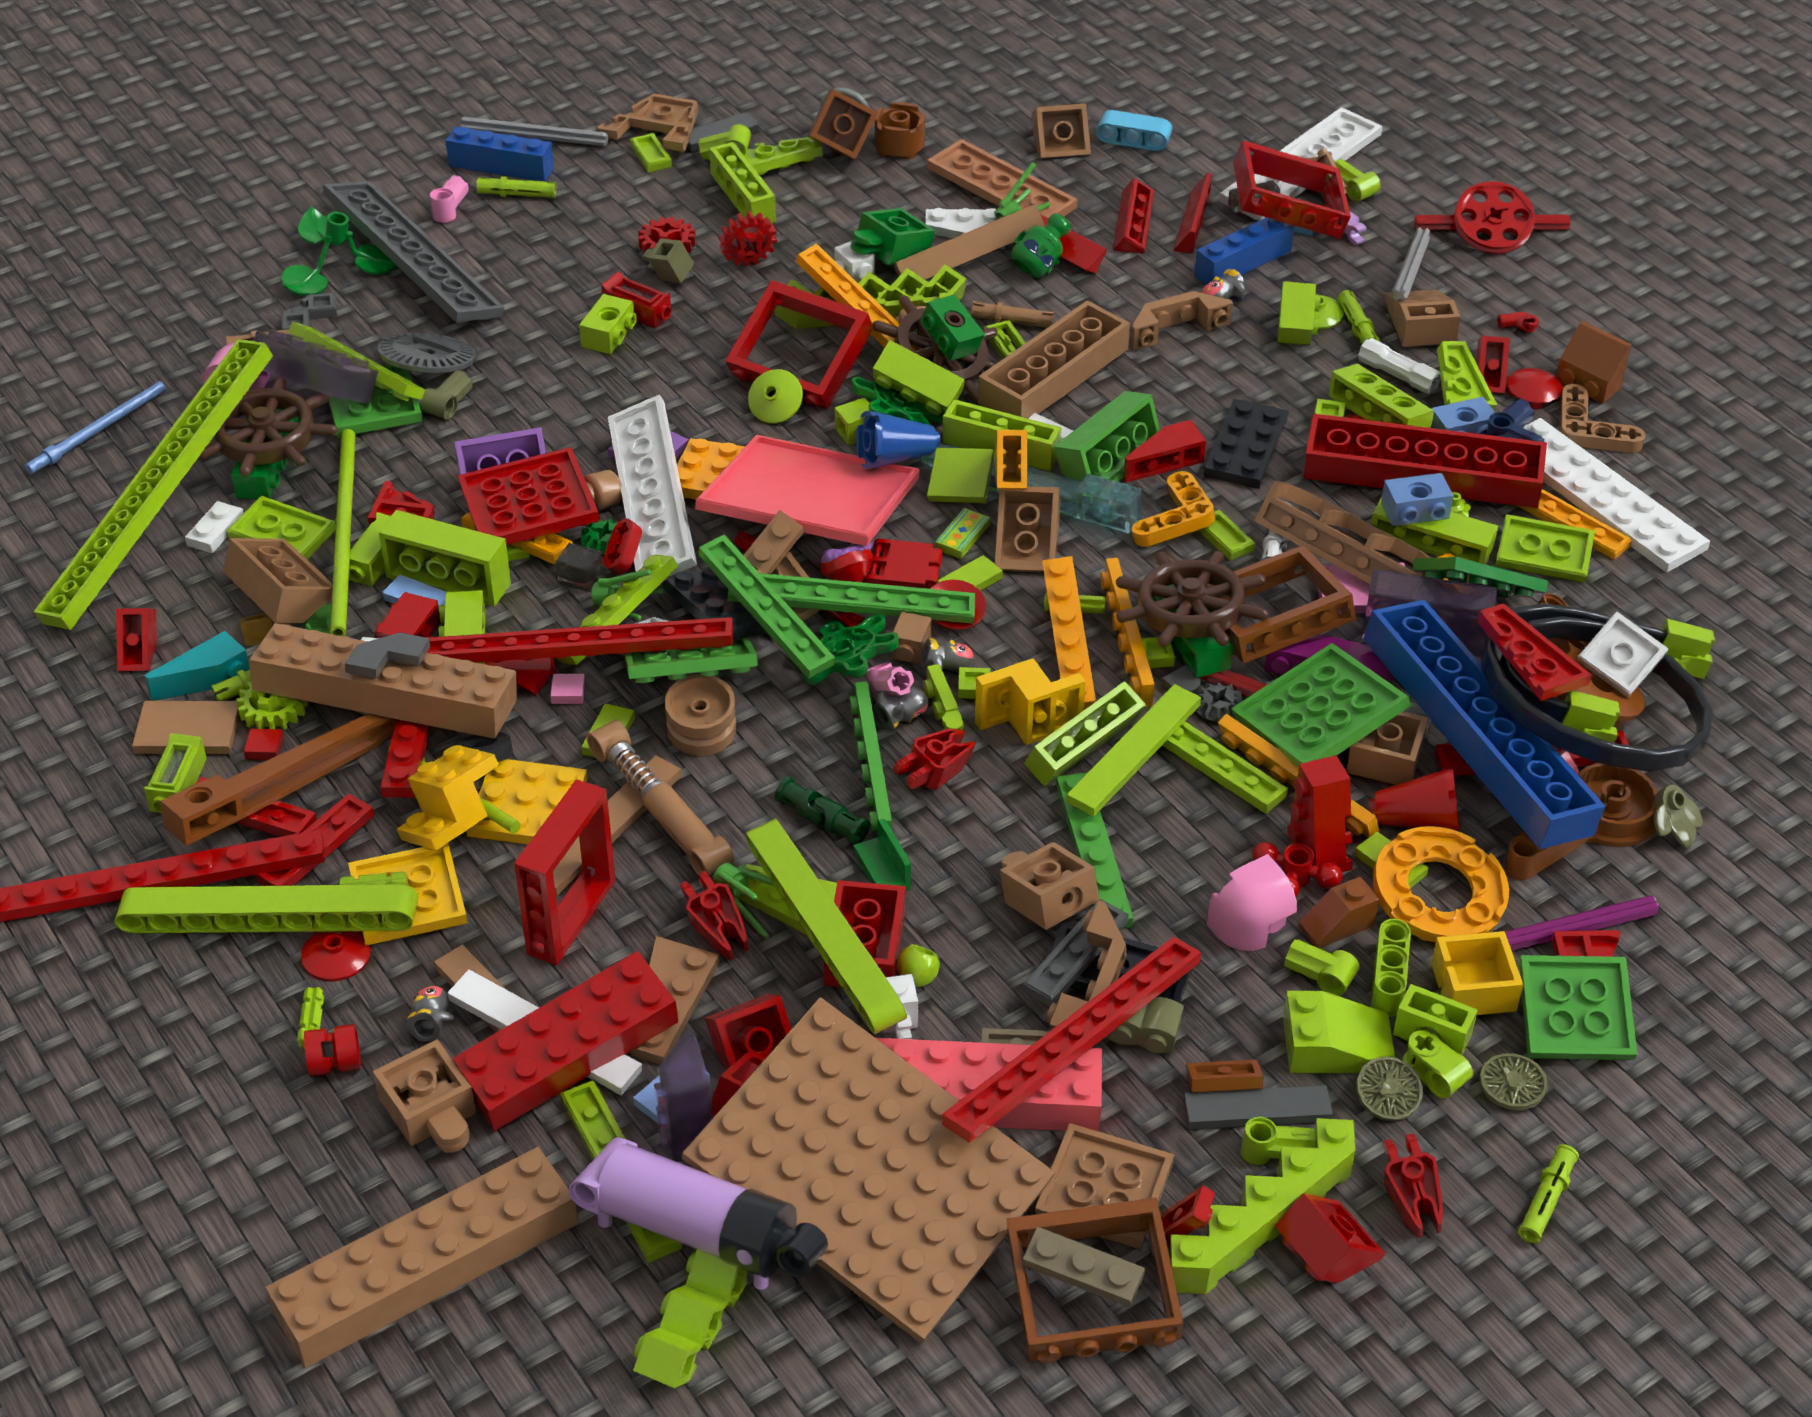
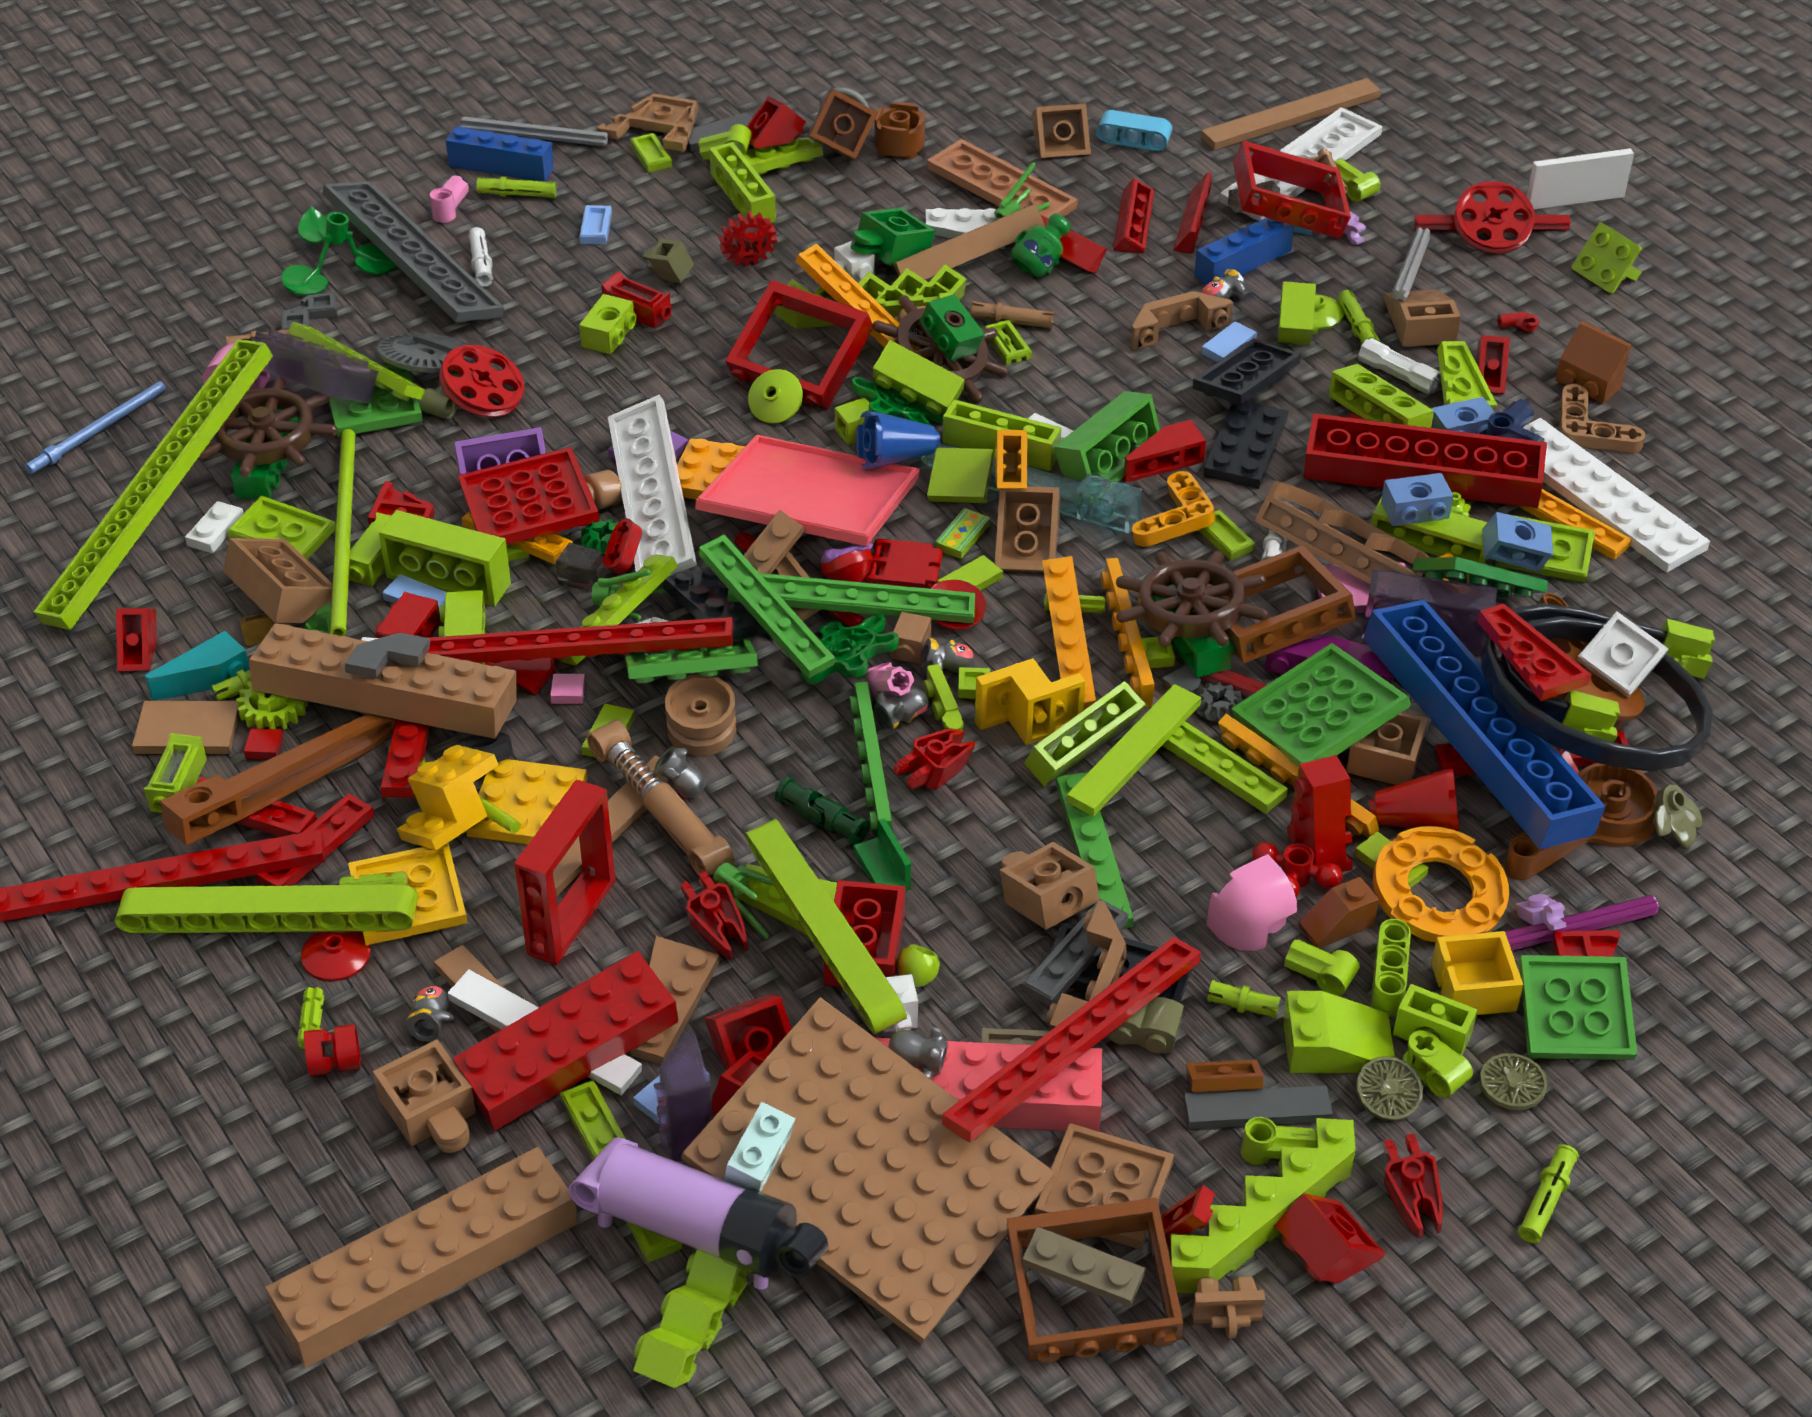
(480, 262): none -> white pin
(491, 383): none -> red wedge
(595, 224): none -> light blue tile
(666, 229): red gear -> none
(681, 775): none -> flat silver animal
(759, 1148): none -> light aqua brick
(774, 124): none -> red slope
(920, 1050): none -> flat silver animal
(1054, 361): medium nougat brick -> none
(1227, 341): none -> light blue tile
(1228, 1308): none -> medium nougat hips
(1243, 999): none -> lime pin
(1246, 371): none -> black plate
(1290, 114): none -> medium nougat tile
(1329, 407): lime plate -> none
(1517, 541): none -> medium blue brick
(1534, 386): red dish -> none
(1542, 910): none -> lavender plate
(1579, 178): none -> white tile
(1608, 258): none -> lime bracket

